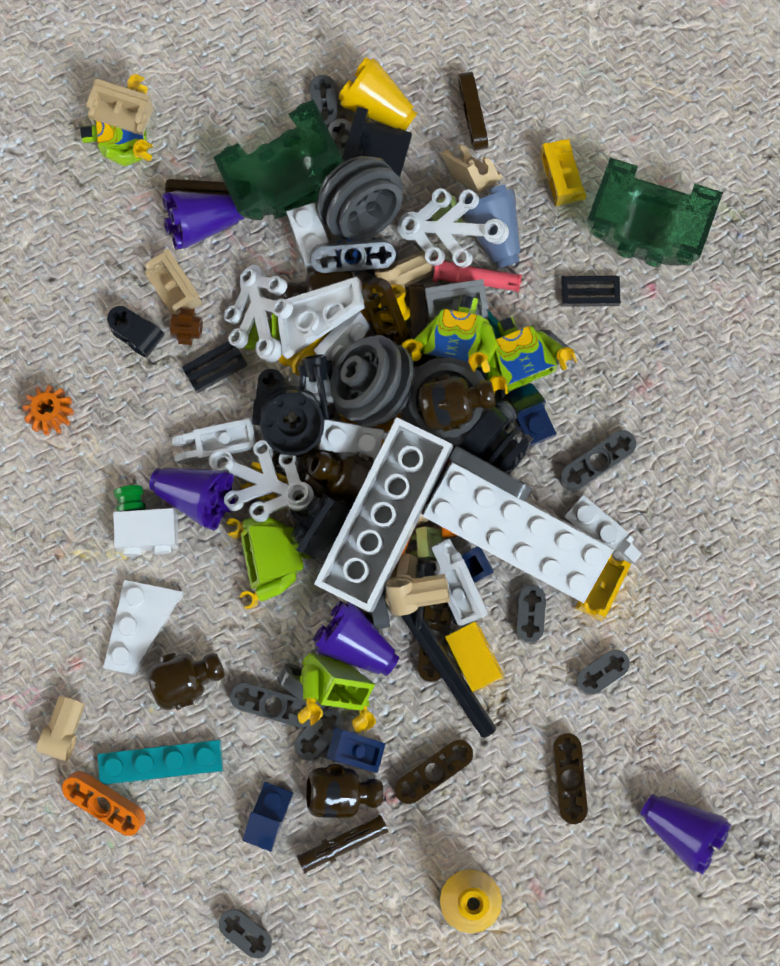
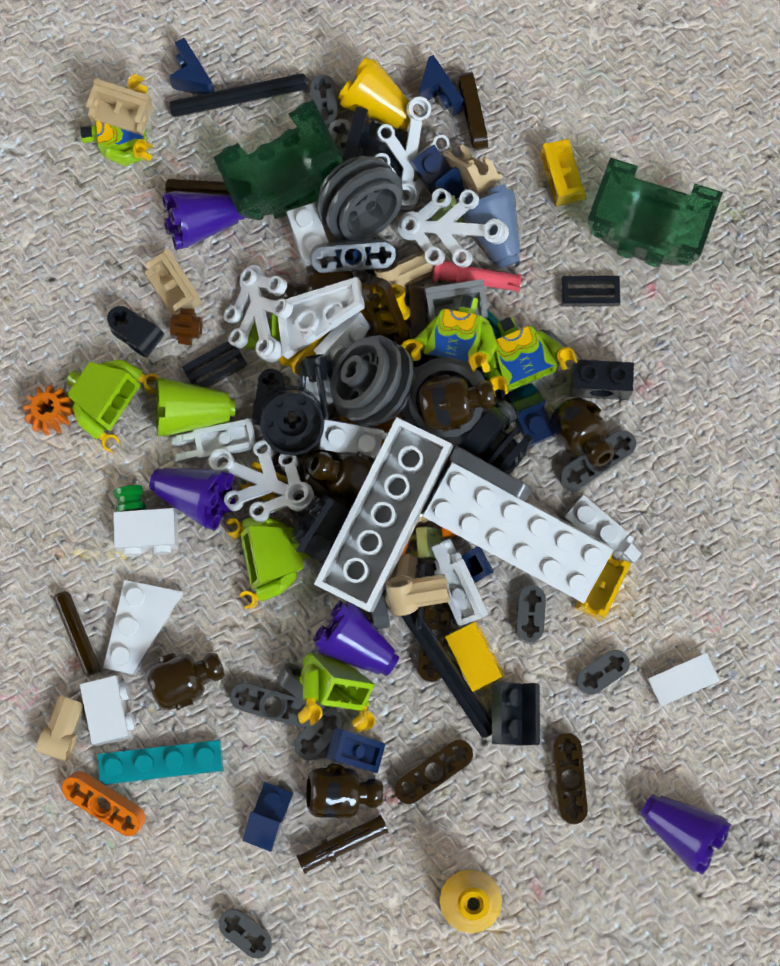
(77, 634): none -> dark brown axle
(103, 394): none -> lime torso
(107, 710): none -> white brick
(189, 407): none -> lime cone
(191, 76): none -> dark blue slope
(238, 95): none -> black axle
(405, 156): none -> white plant
(436, 173): none -> dark blue slope
(437, 83): none -> dark blue slope
(515, 714): none -> black bracket
(582, 430): none -> dark brown piece
(602, 379): none -> black brick
(684, 679): none -> white slope

